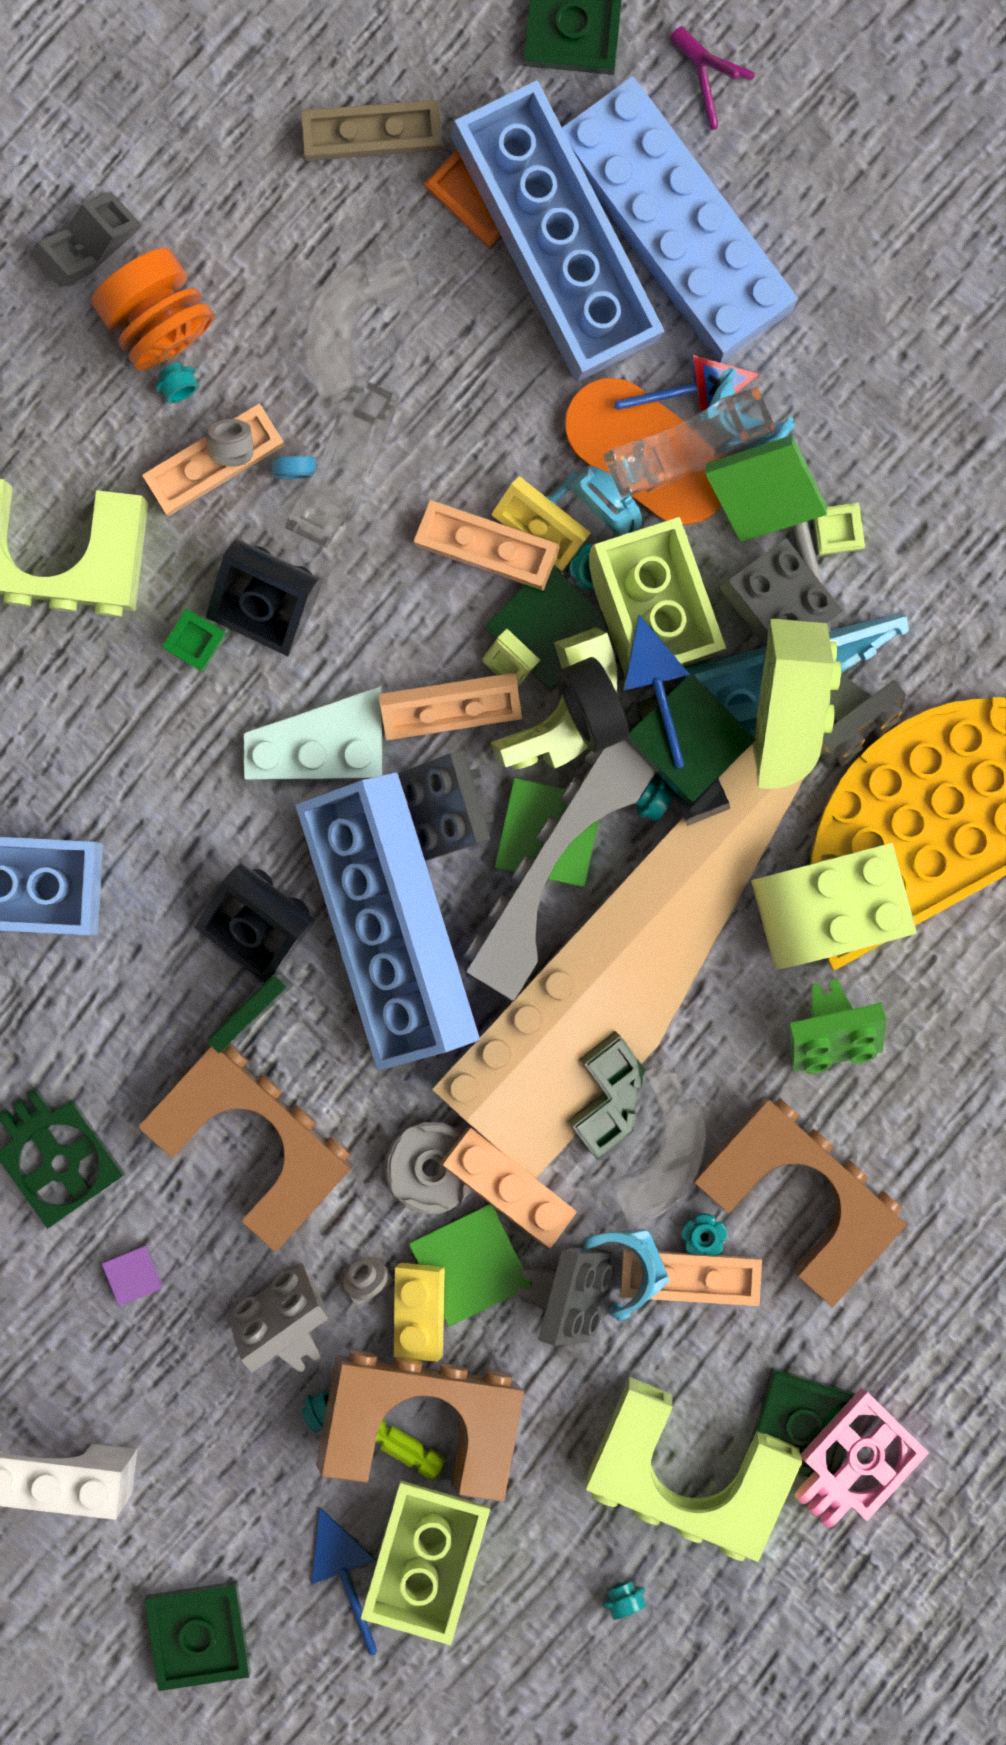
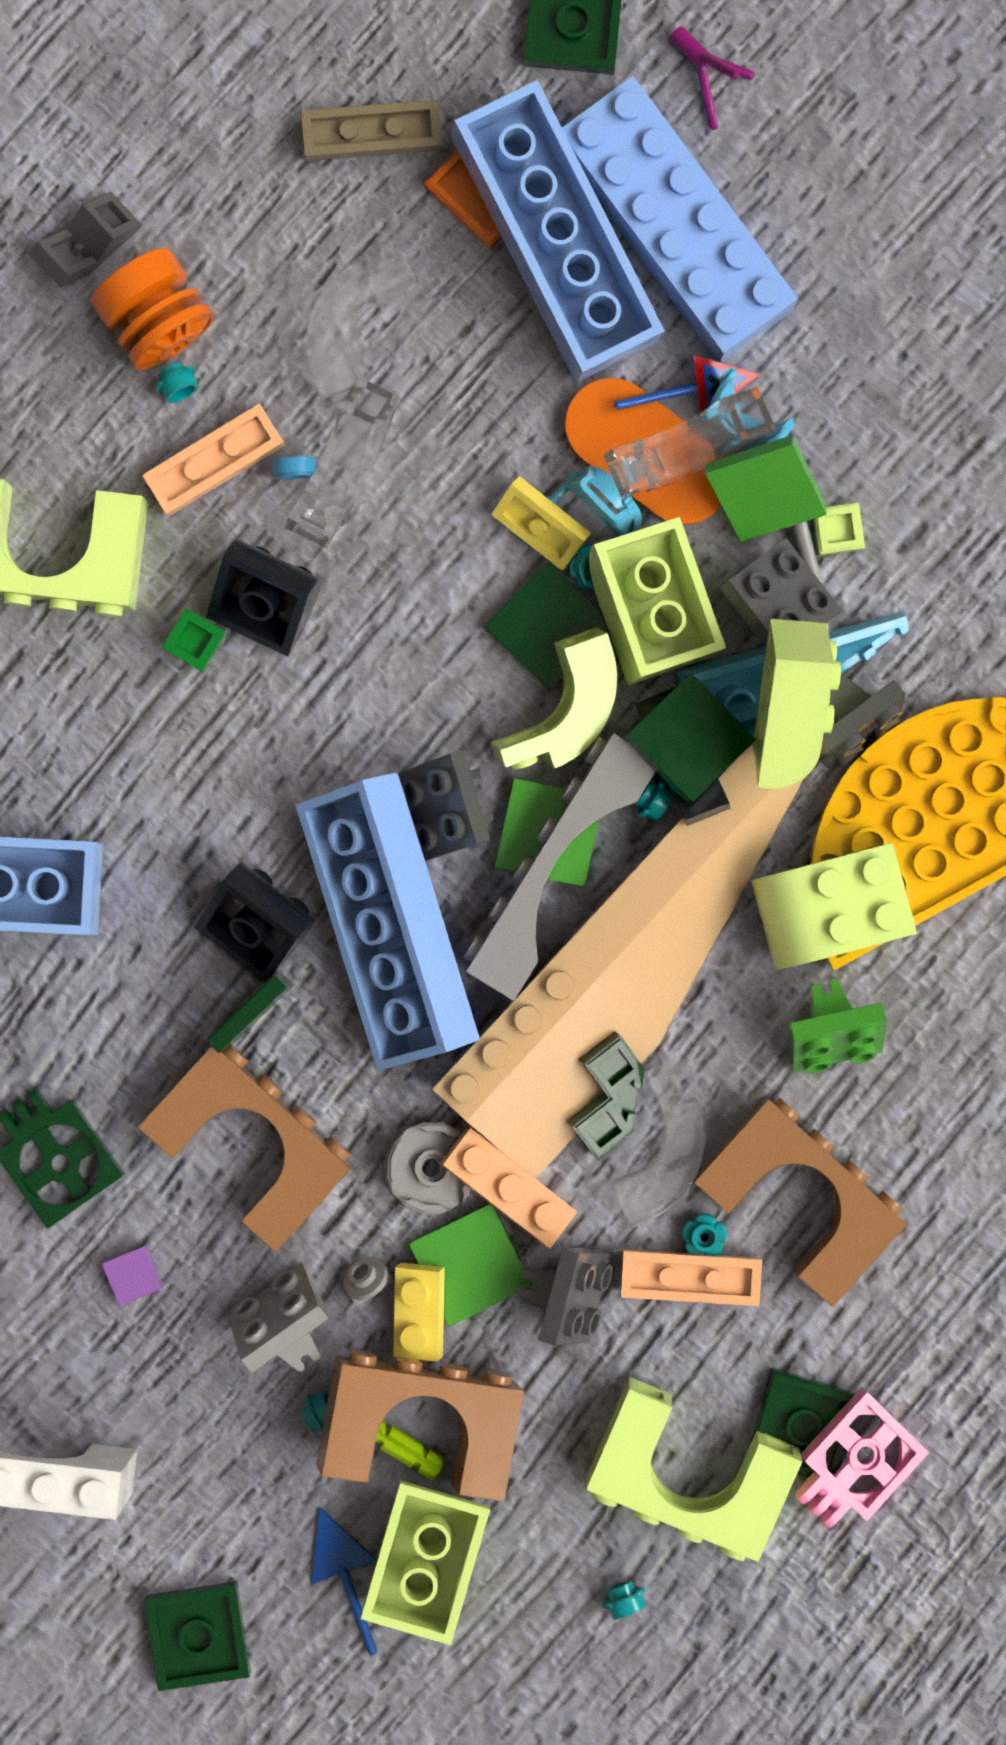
(230, 442): light grey tile -> none
(320, 744): light aqua wing -> none
(450, 706): light nougat plate -> none
(486, 545): light nougat plate -> none
(510, 656): yellowish green tile -> none
(593, 704): black tyre -> none
(652, 664): blue piece -> none
(653, 1269): medium azure helmet -> none

